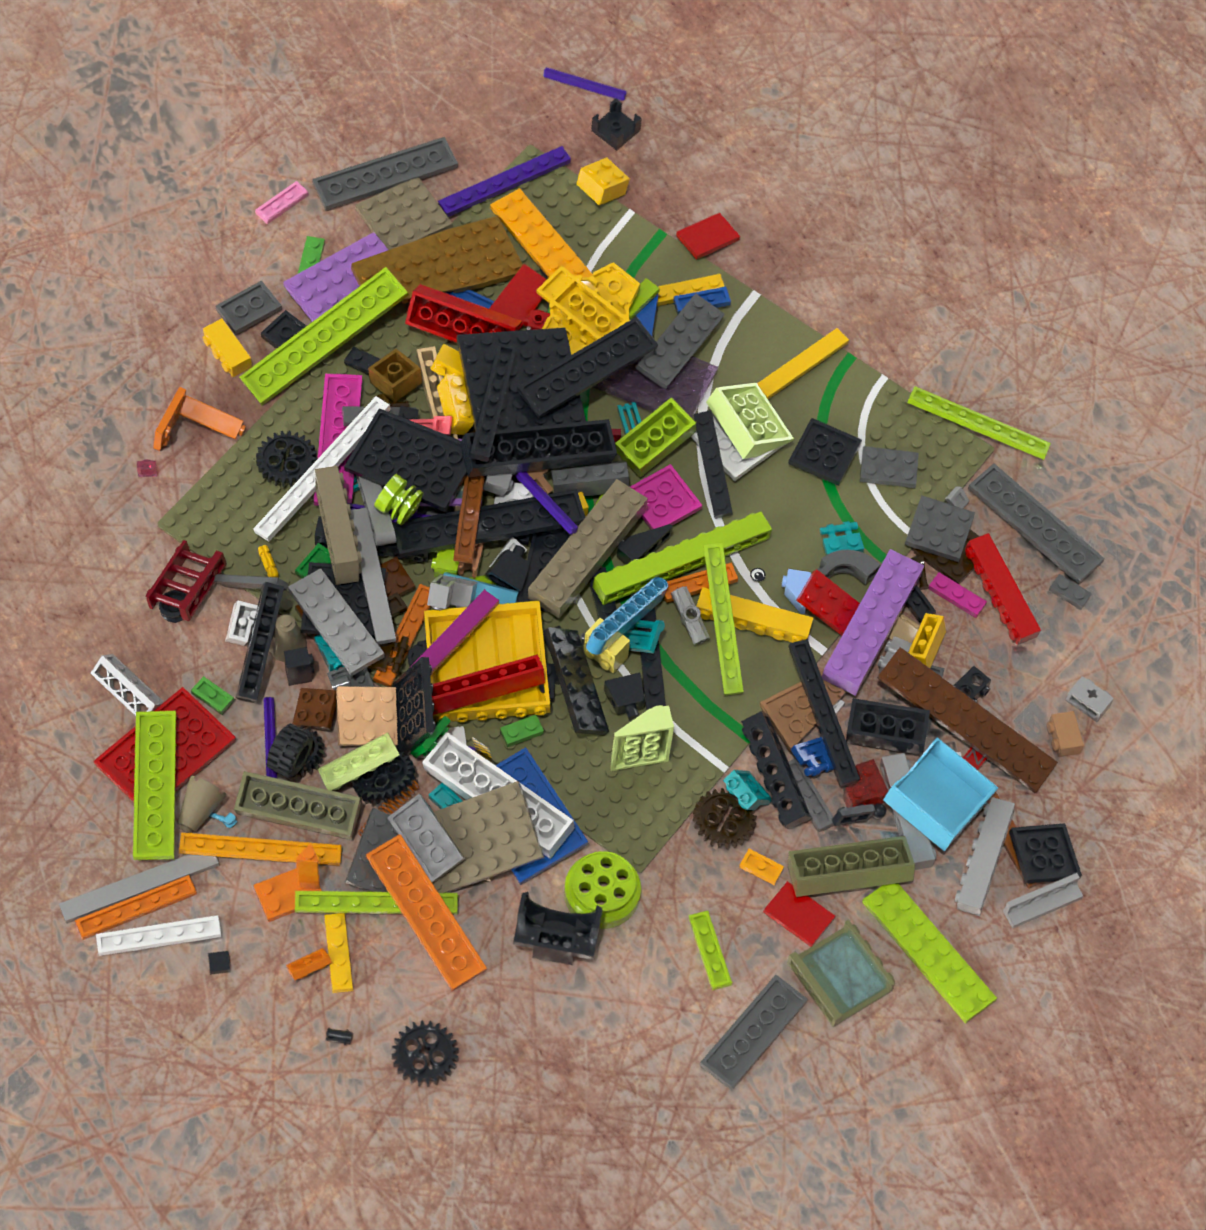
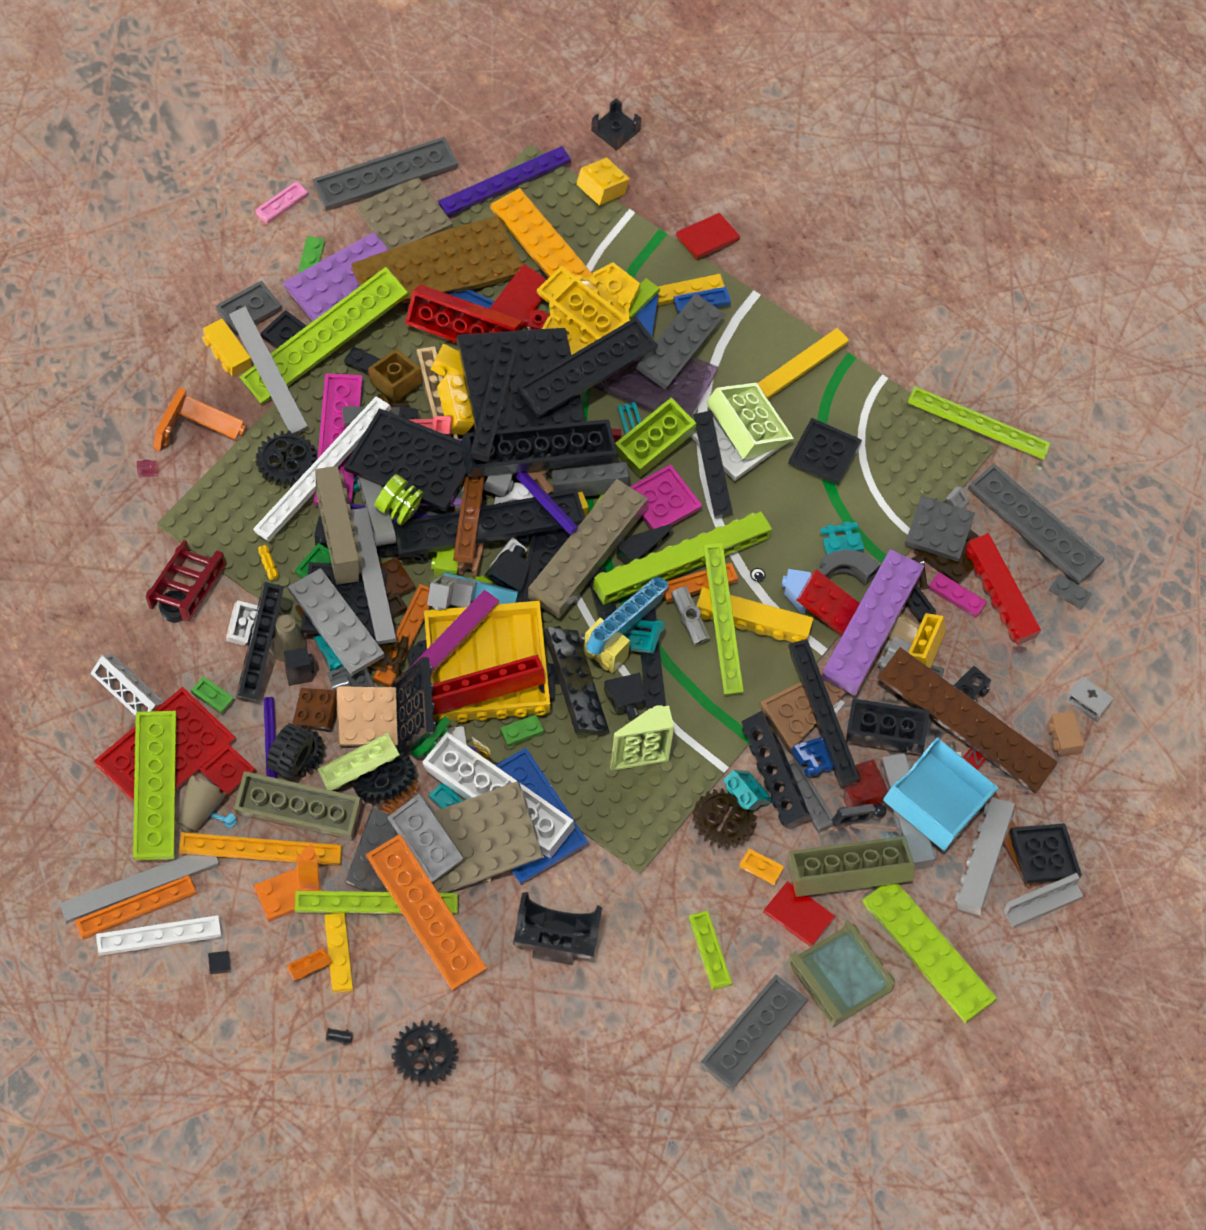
(226, 769): none -> red plate
(247, 581): dark grey tile -> none
(268, 371): none -> light grey tile
(584, 83): dark purple axle -> none
(615, 910): lime wheel -> none
(889, 467): dark grey plate -> none

